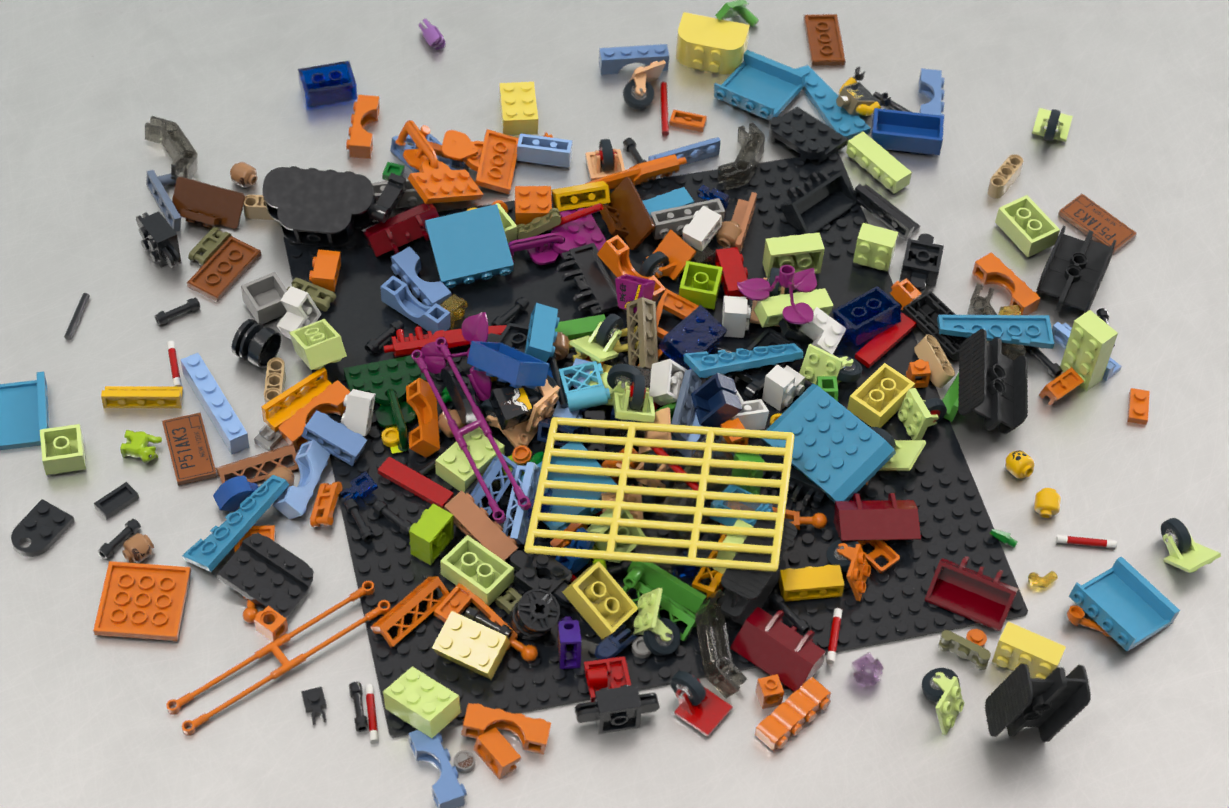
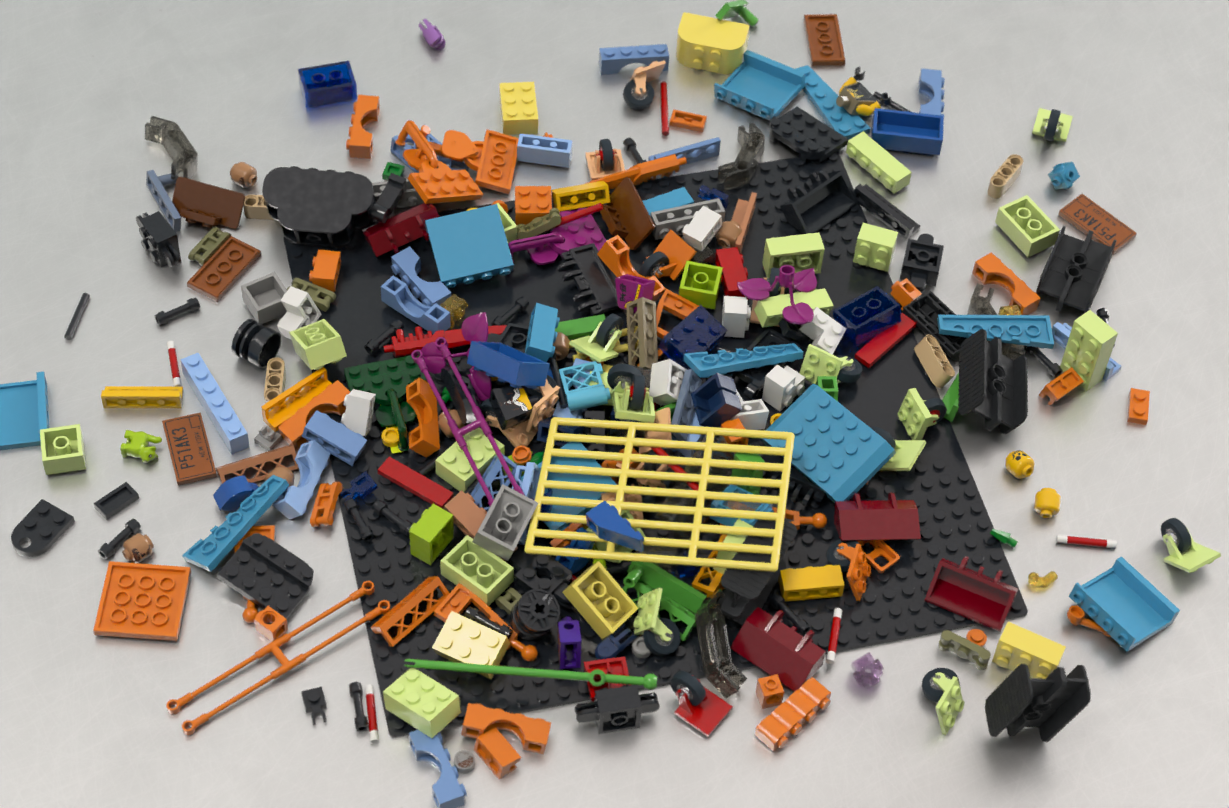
(505, 522): none -> light grey slope
(610, 526): none -> blue slope
(649, 681): none -> bright green bar
(880, 396): light yellow brick -> none
(919, 368): orange brick -> none
(1063, 175): none -> dark azure brick

